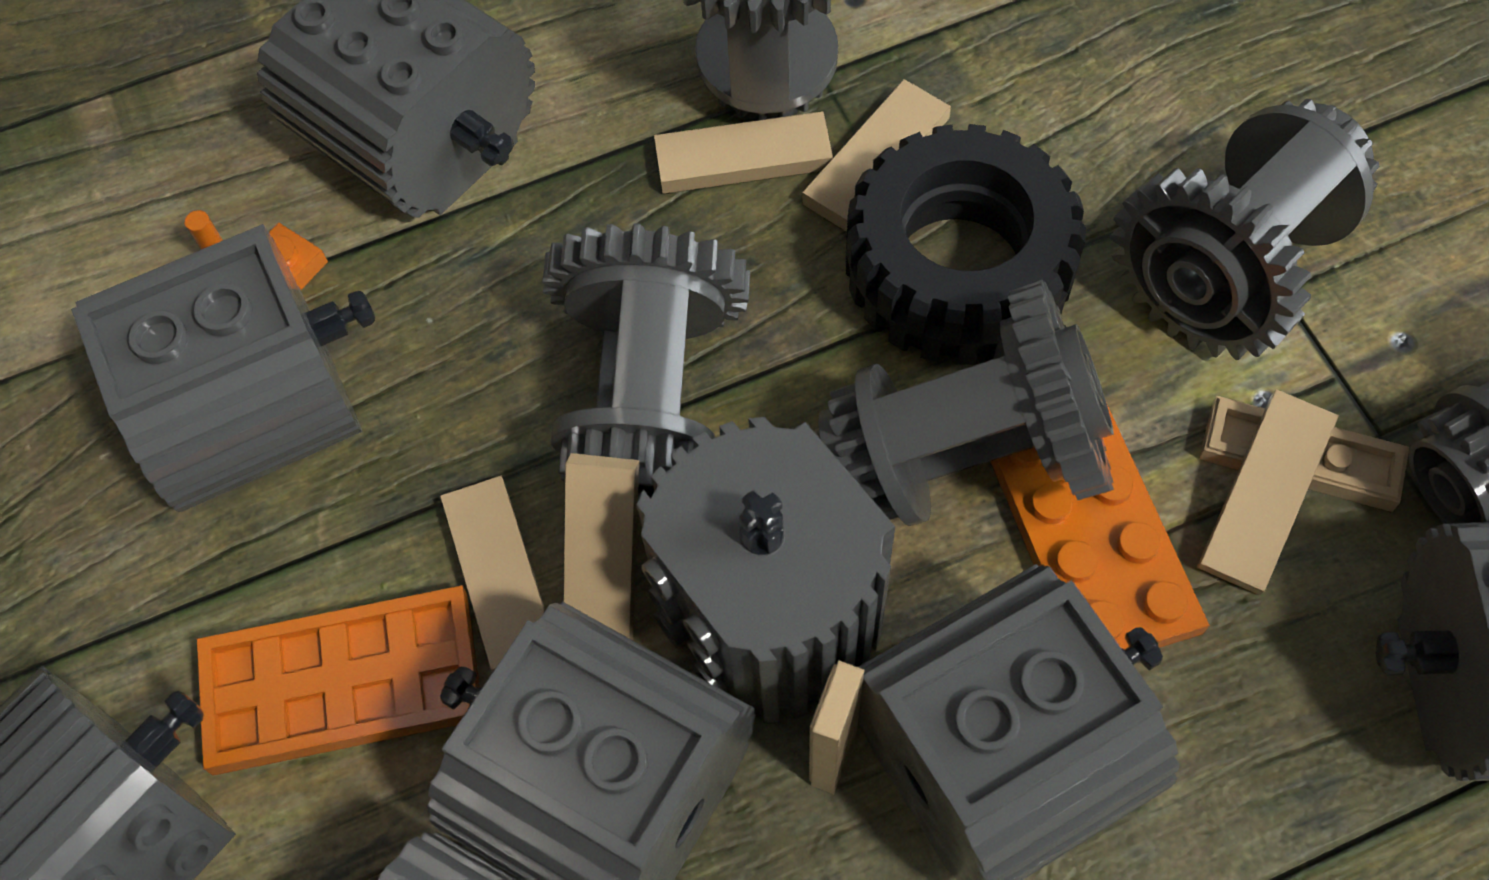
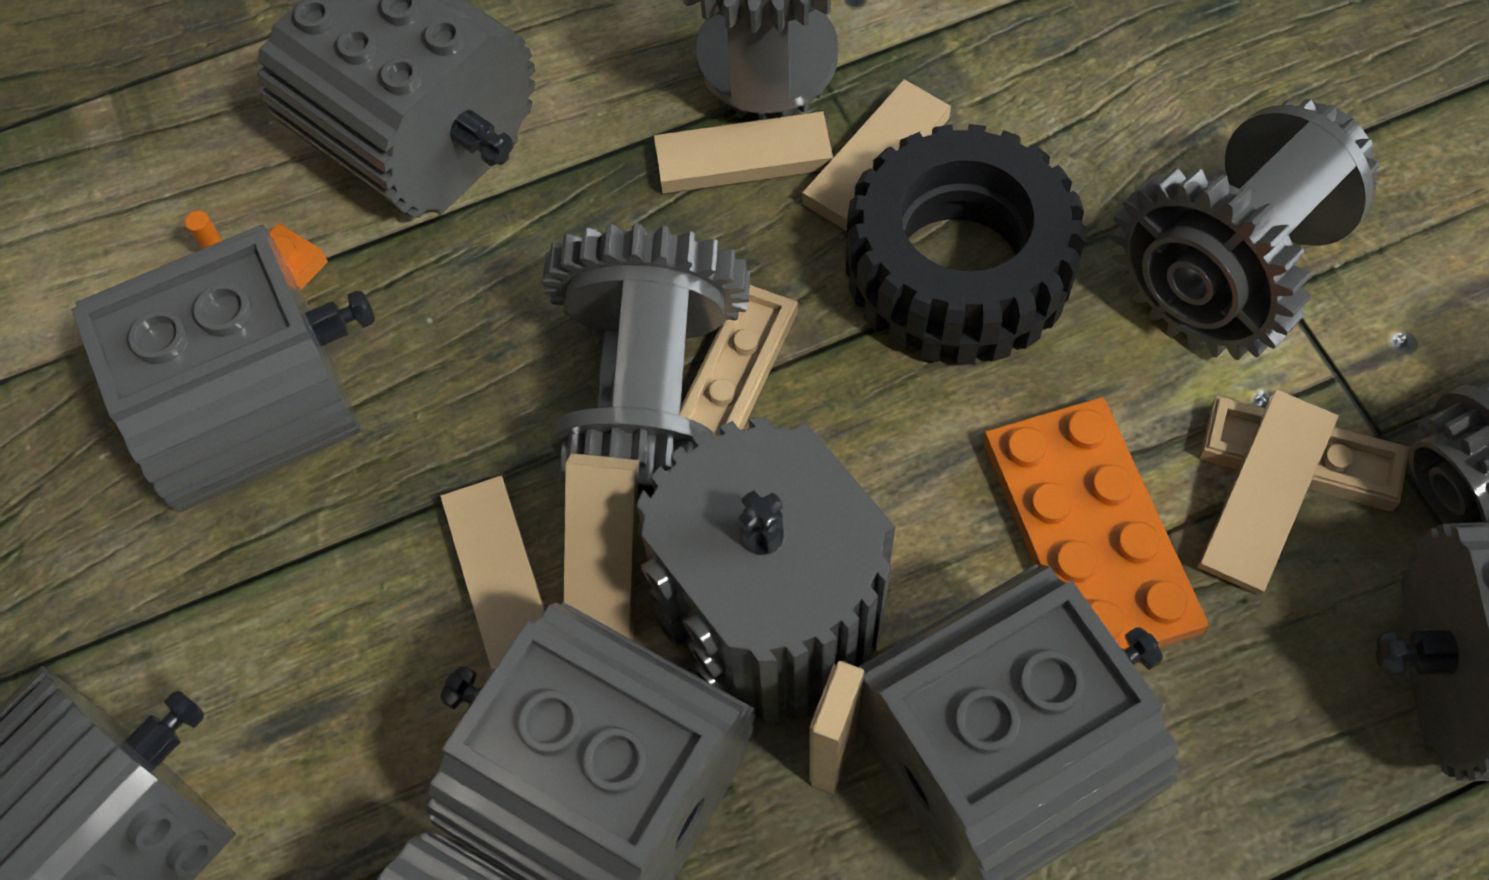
(332, 680): orange plate -> none
(740, 362): none -> tan tile
(1031, 398): dark grey piece -> none

